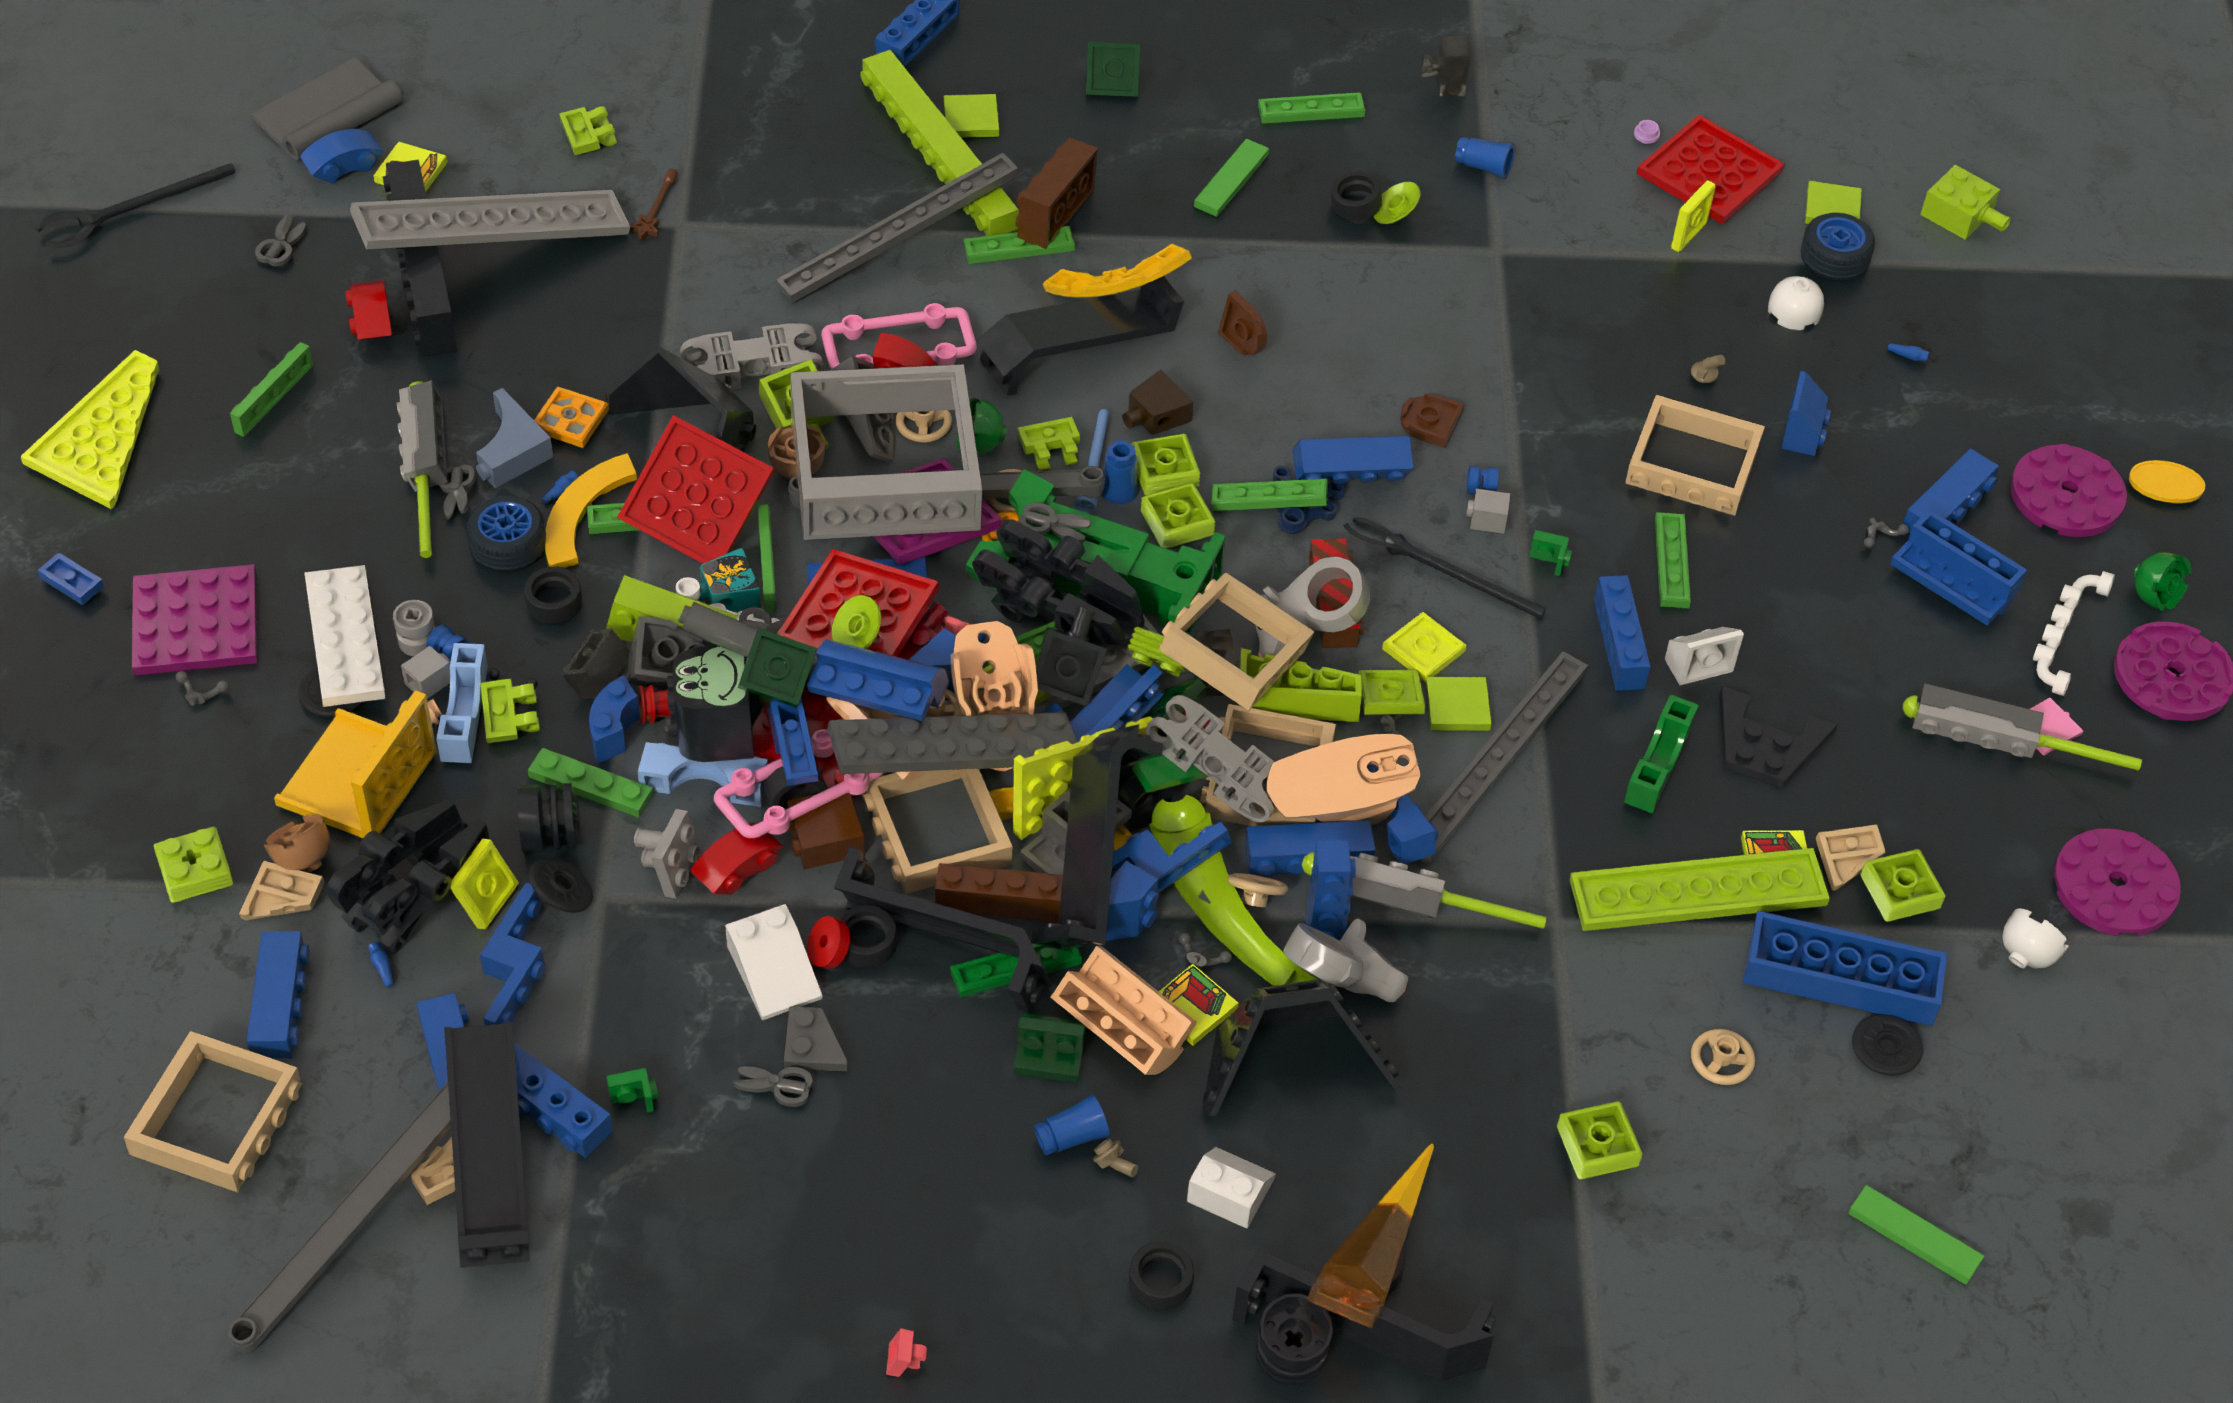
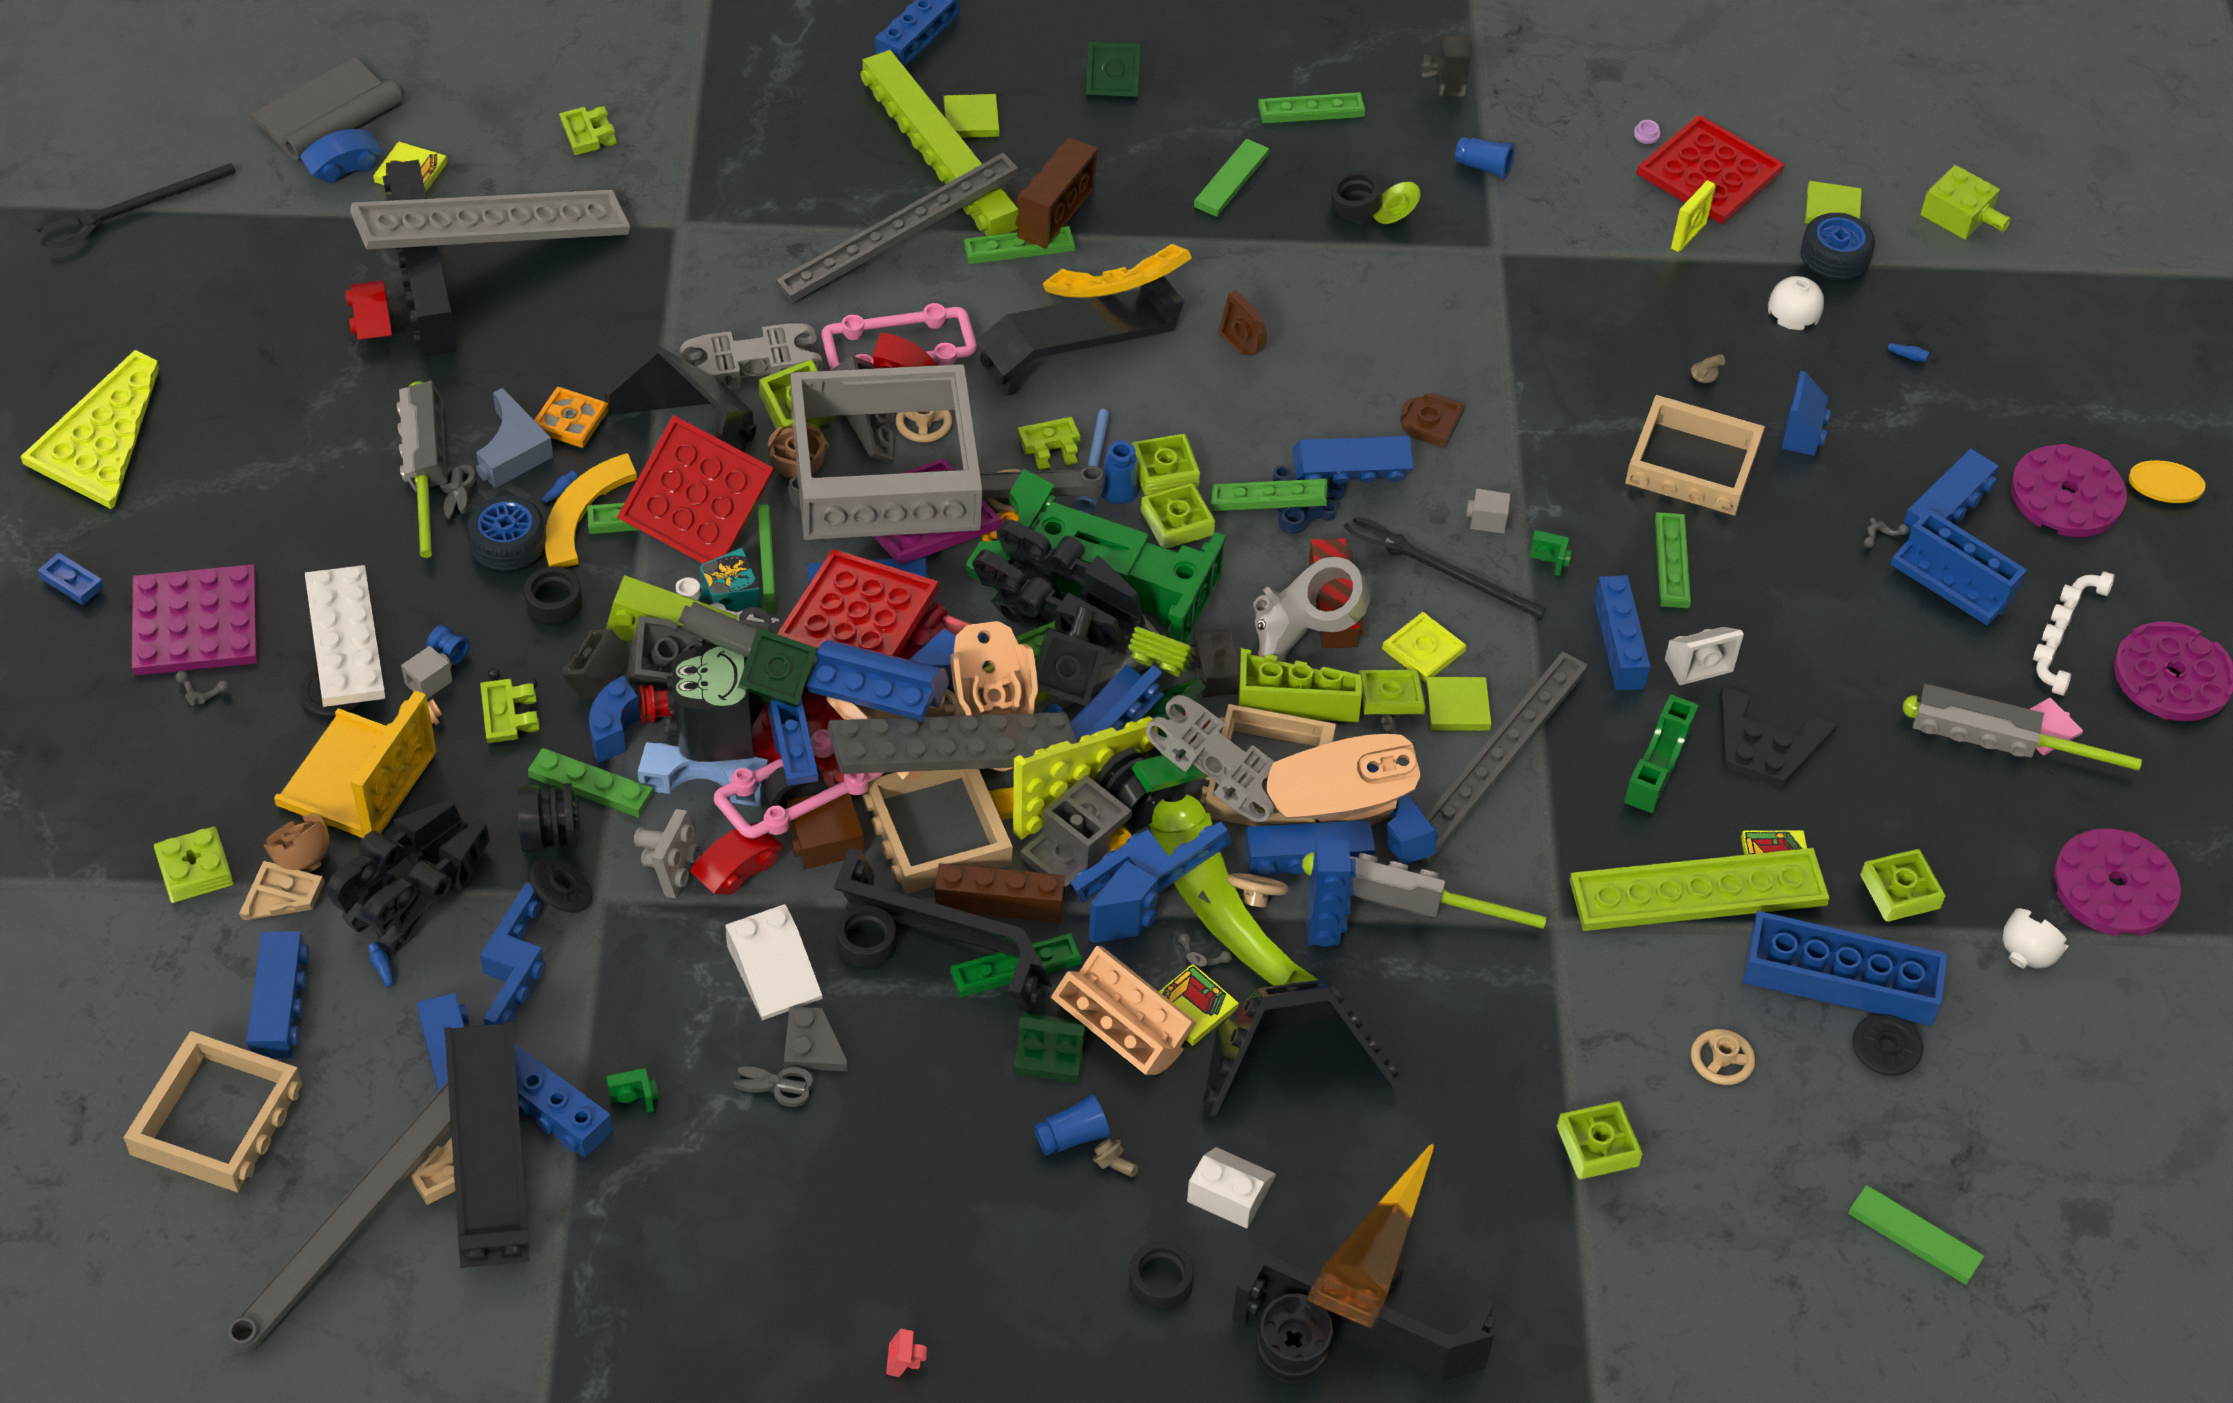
(271, 389): bright green plate -> none
(283, 241): dark grey piece -> none
(413, 625): light grey wheel -> none
(460, 724): light blue arch -> none
(483, 884): neon yellow tile -> none
(648, 225): reddish brown piece -> none
(828, 942): red piece -> none
(857, 622): lime dish -> none
(987, 426): green cylinder -> none
(1057, 524): dark grey piece -> none
(1091, 838): black panel -> none
(1158, 405): dark brown torso -> none
(1216, 669): tan window -> none
(1346, 962): light grey animal -> none
(1489, 479): blue wheel -> none
(1847, 850): tan wing -> none
(2161, 579): green cylinder -> none

